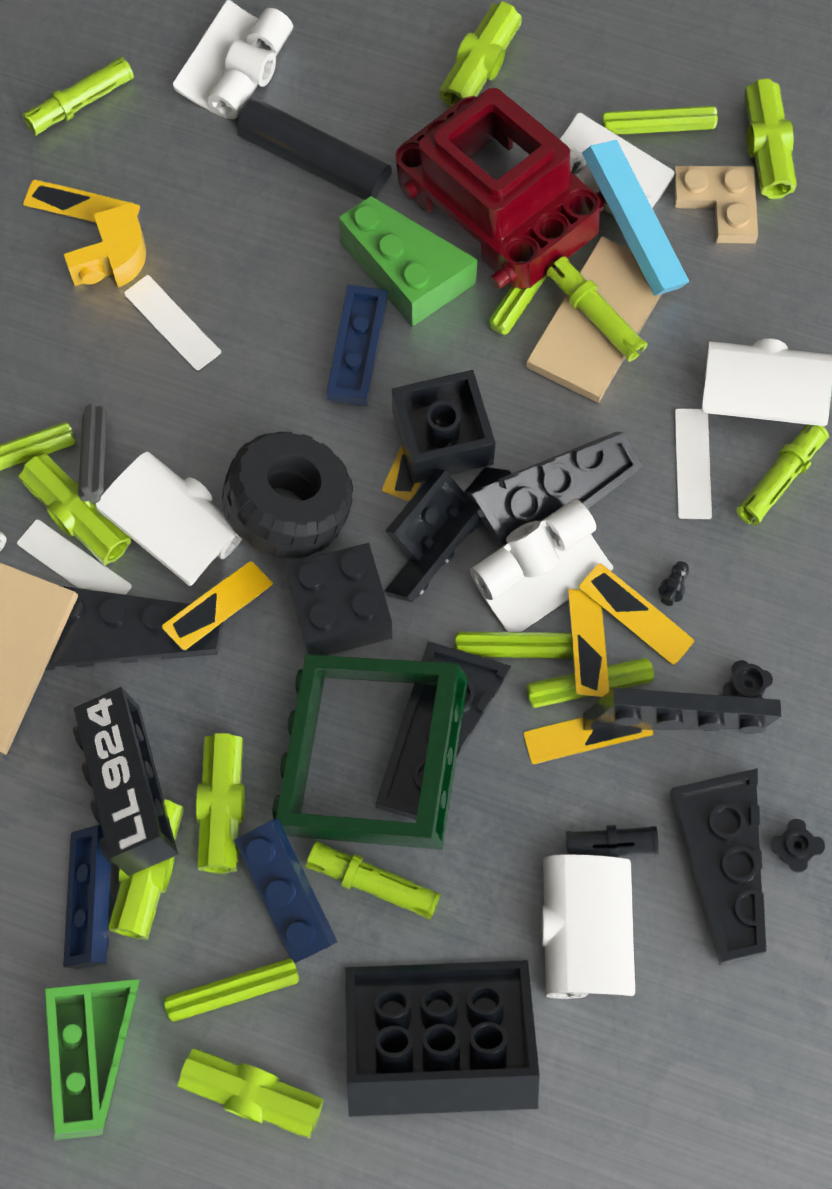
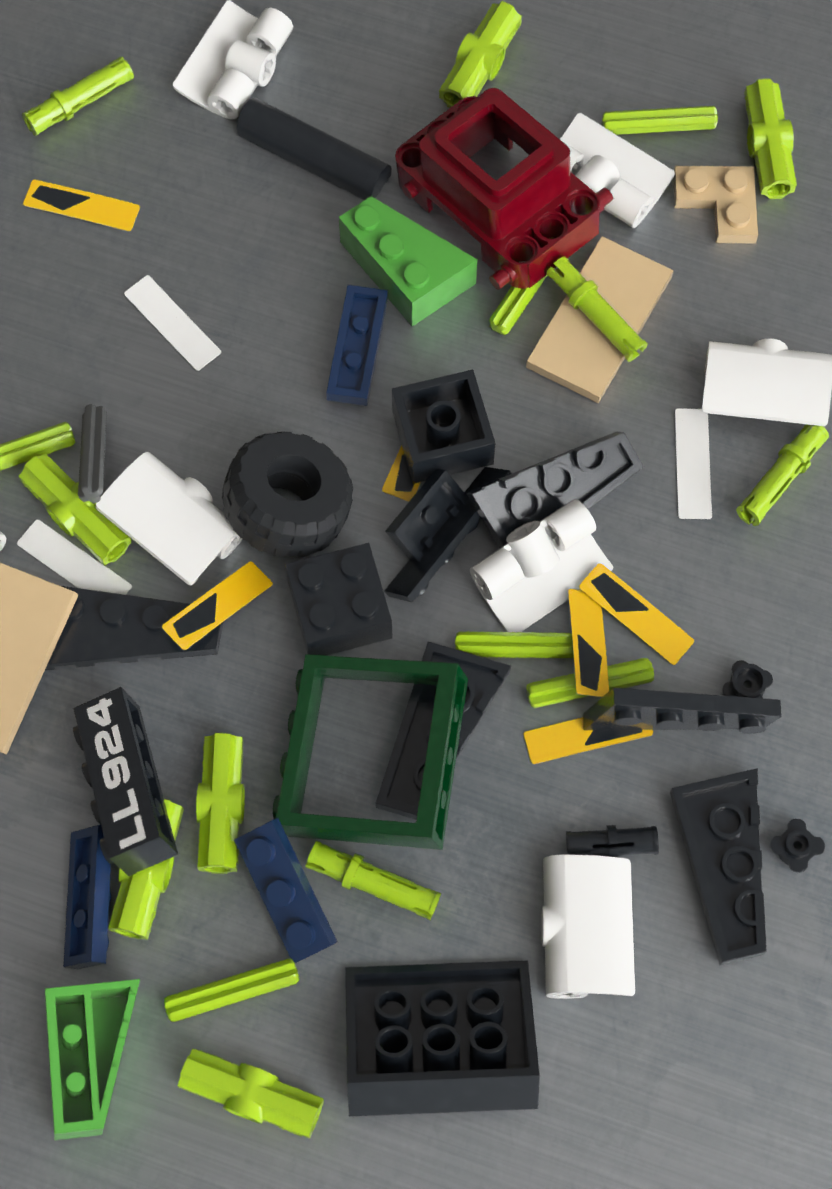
(118, 254): yellow brick -> none
(635, 217): medium azure tile -> none
(673, 588): black piece -> none

